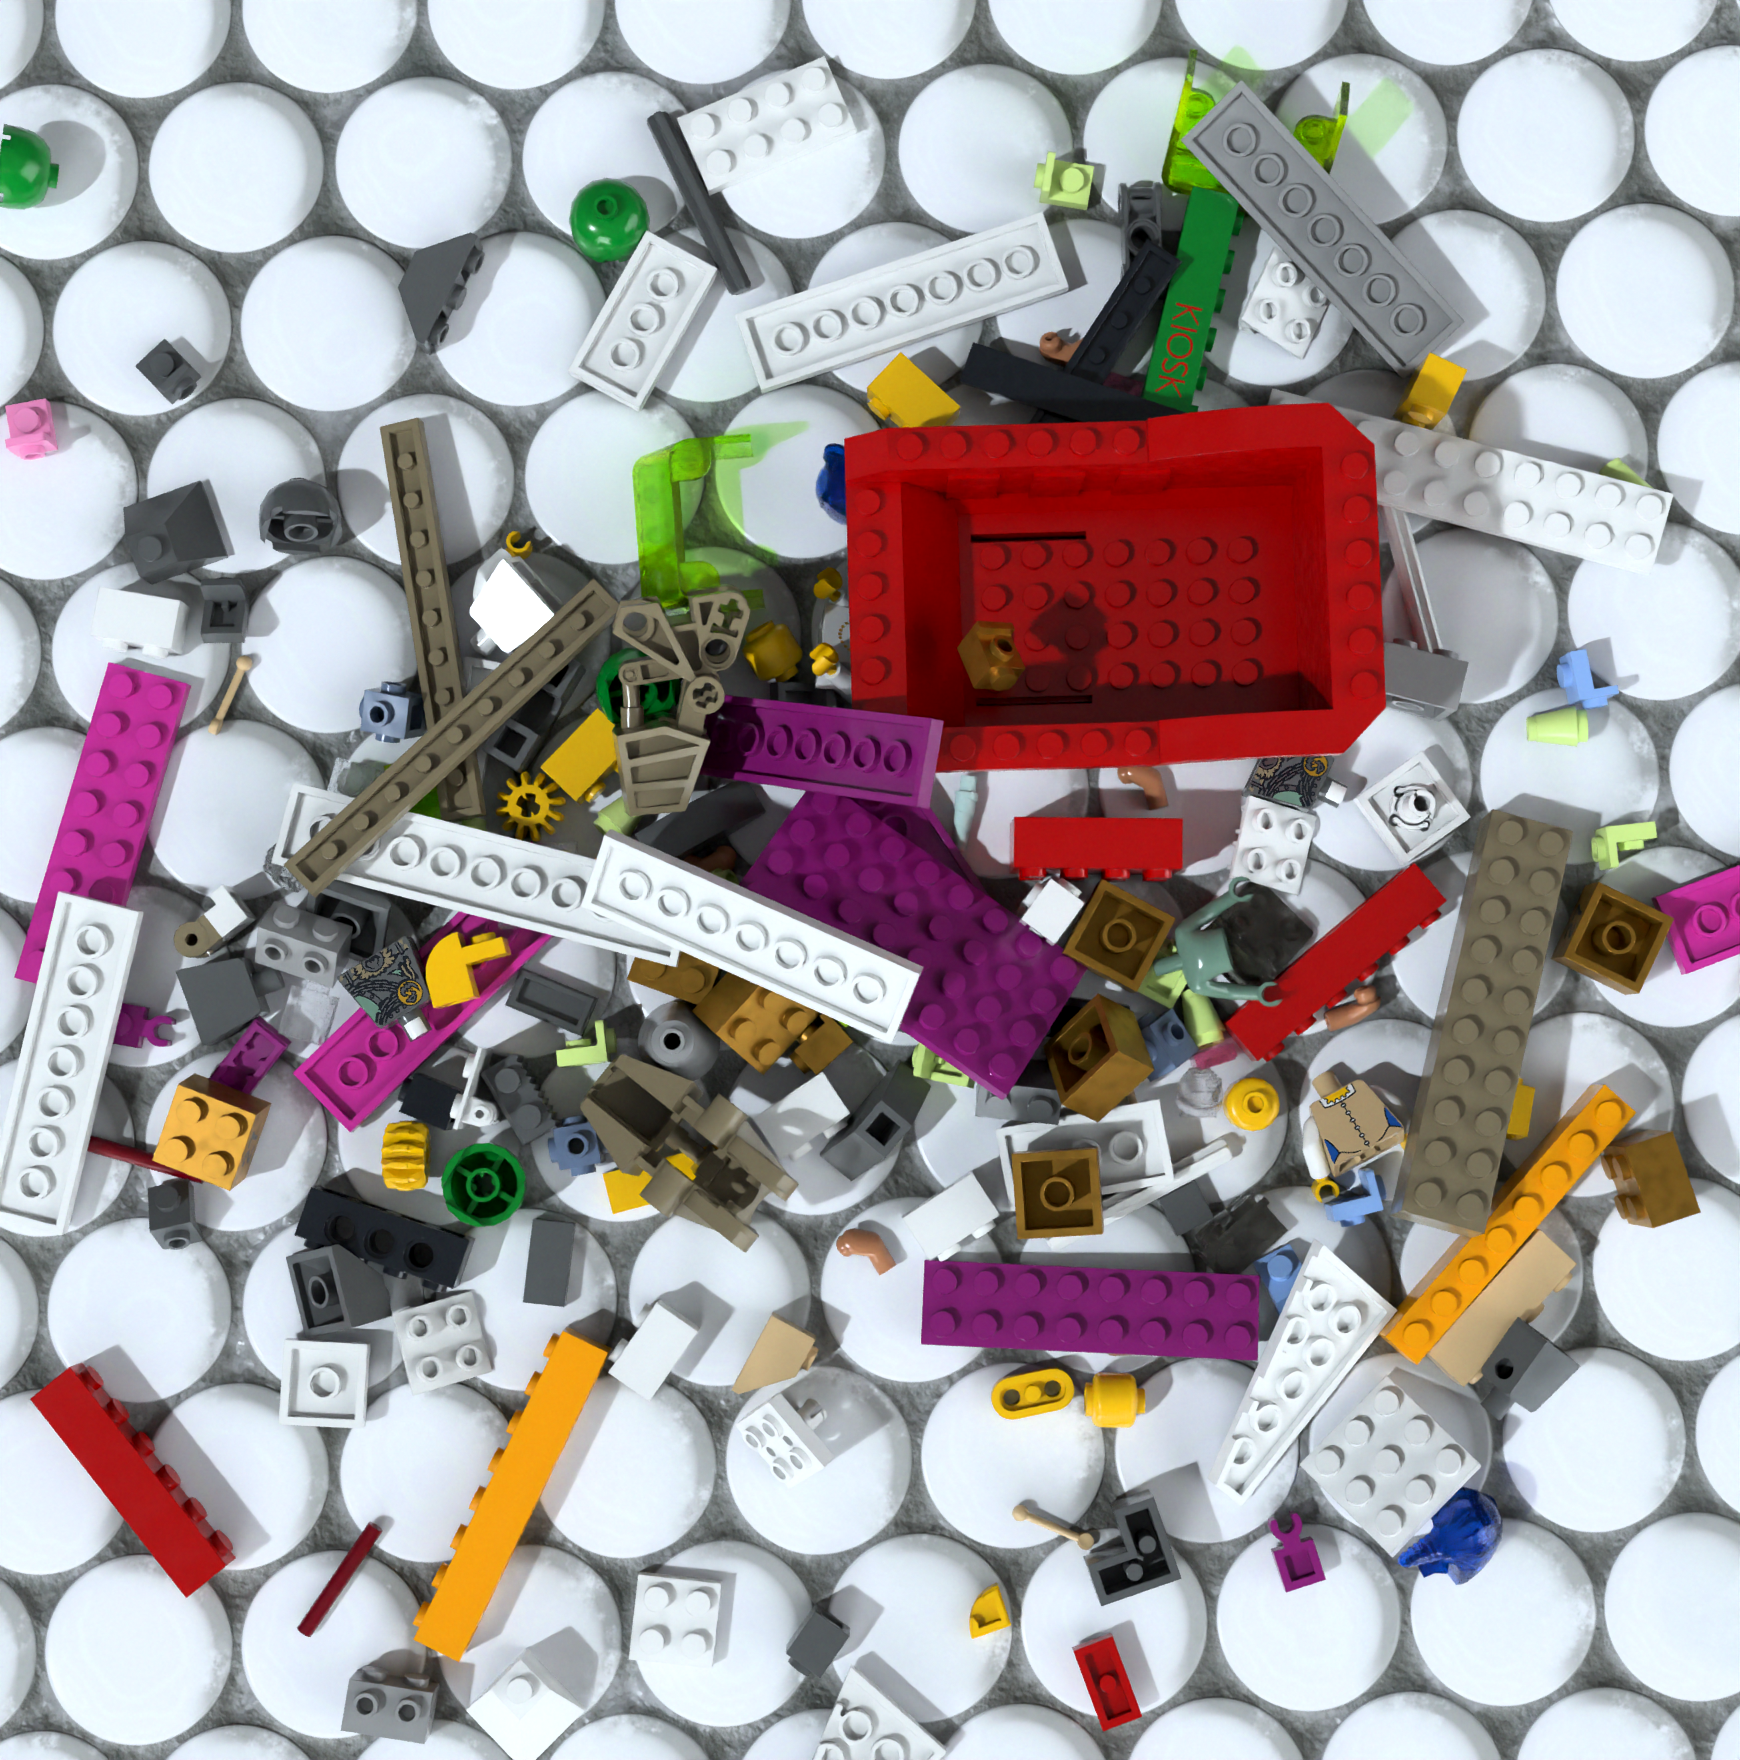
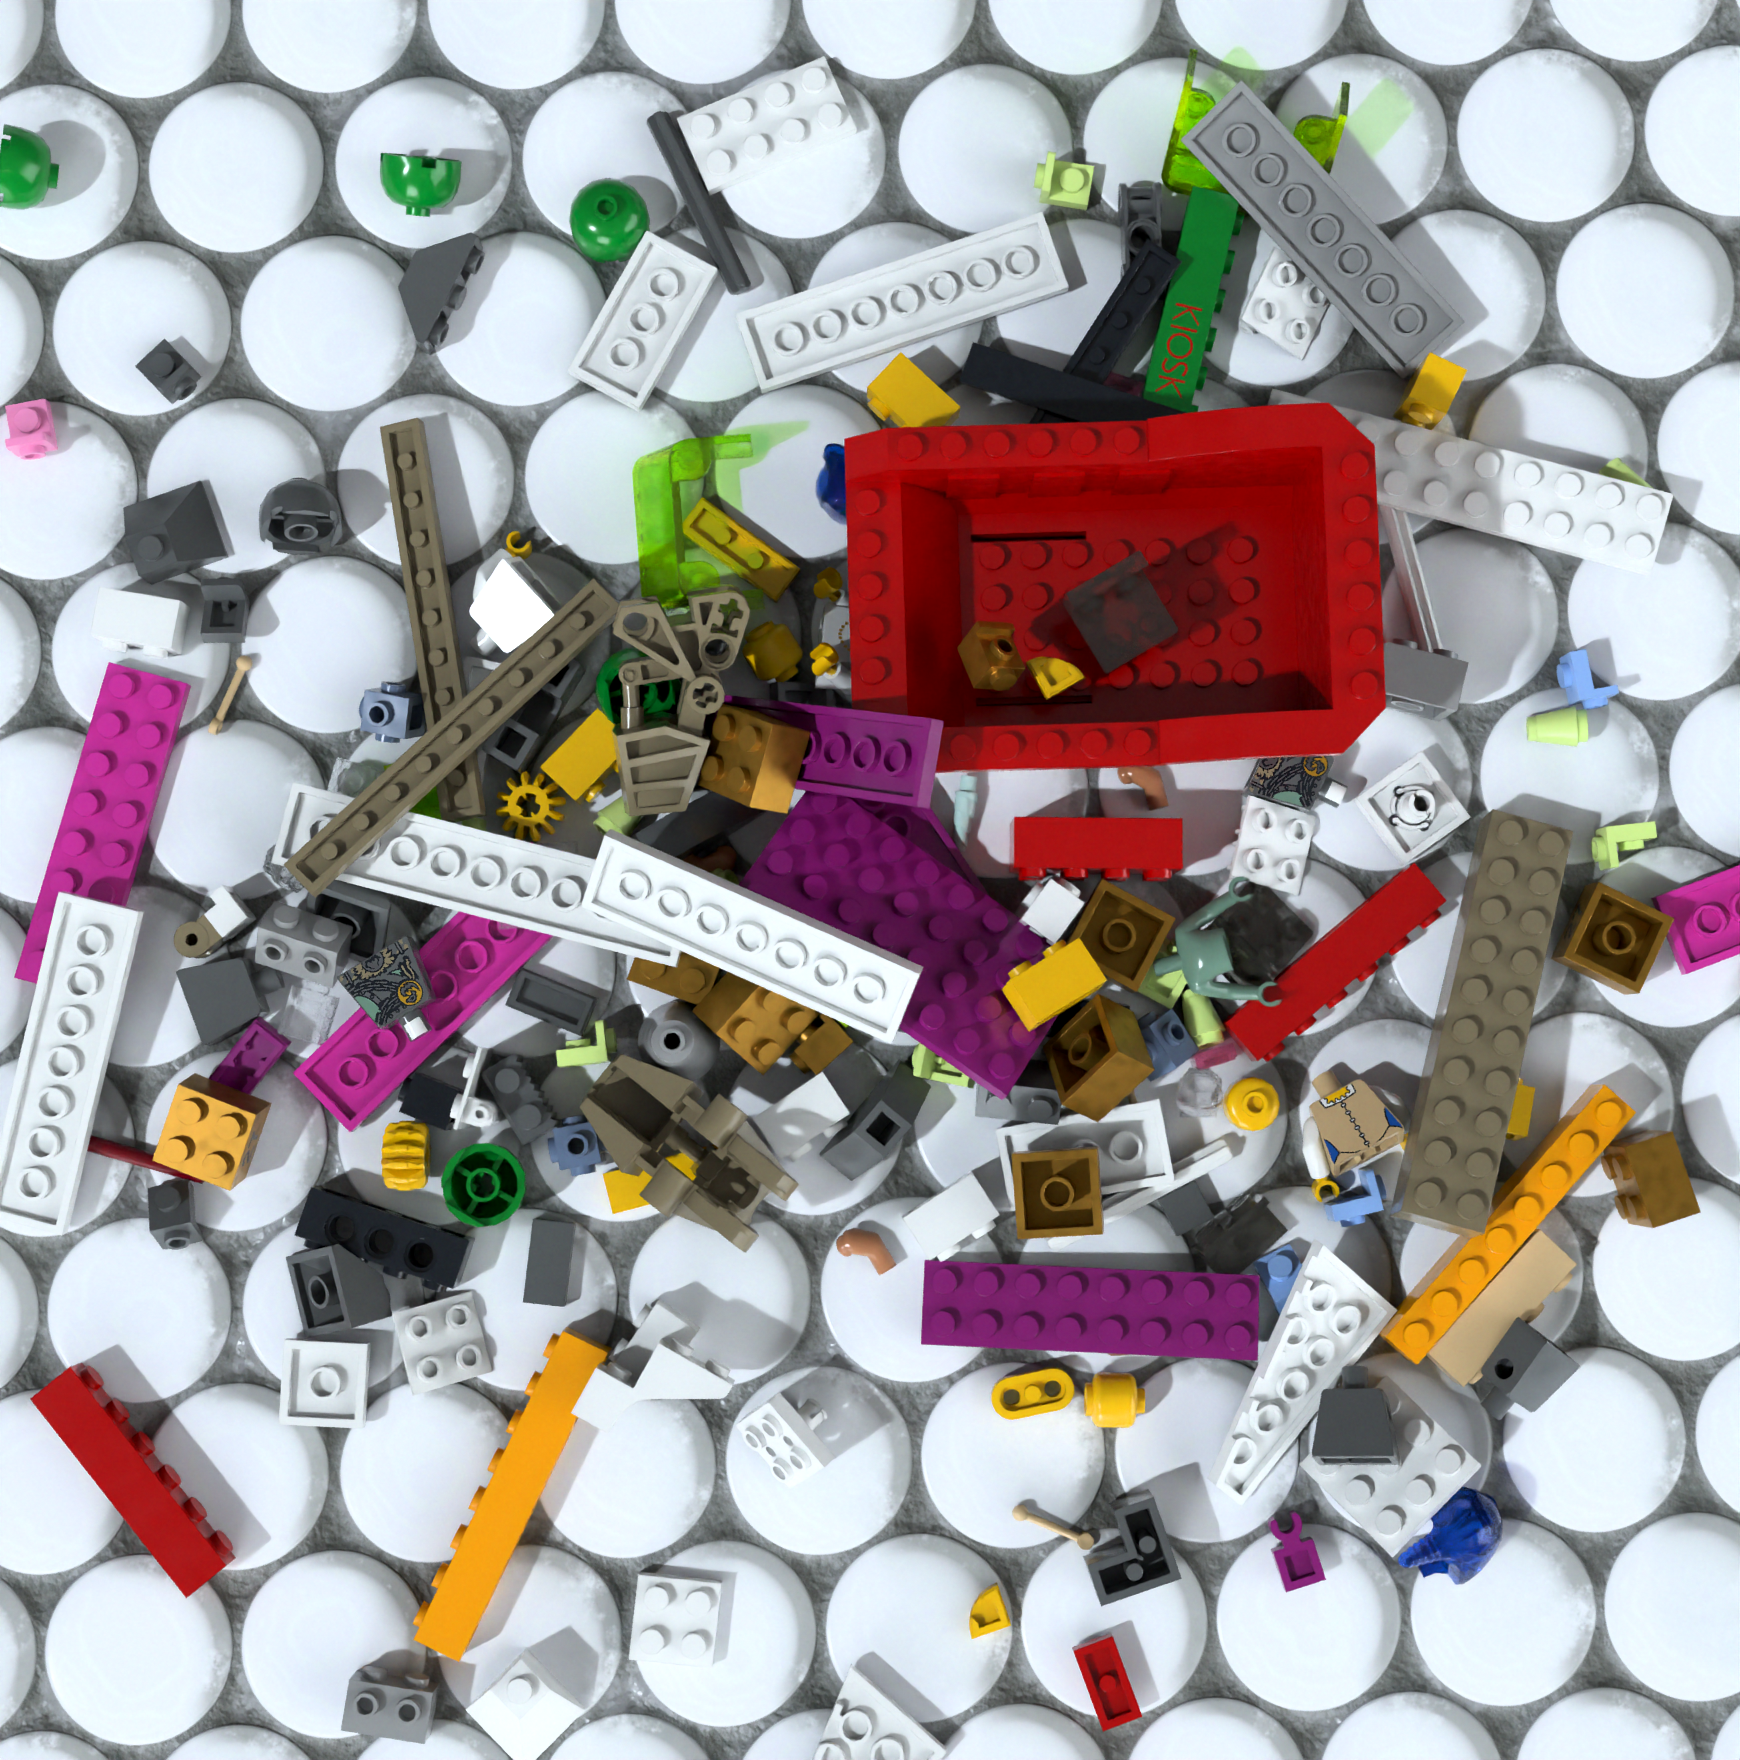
(134, 1026): magenta plate -> none
(339, 1579): dark red bar -> none
(419, 181): none -> green cylinder
(450, 966): yellow brick -> none
(668, 1375): none -> white arch
(739, 550): none -> yellow tile
(753, 758): none -> pearl gold brick
(777, 1355): tan slope -> none
(816, 1642): dark grey brick -> none
(1053, 675): none -> yellow tile
(1053, 983): none -> yellow brick
(1055, 349): nougat arm -> none
(1119, 613): none -> clear smoke bracket
(1352, 1013): nougat arm -> none
(1355, 1424): none -> dark grey torso

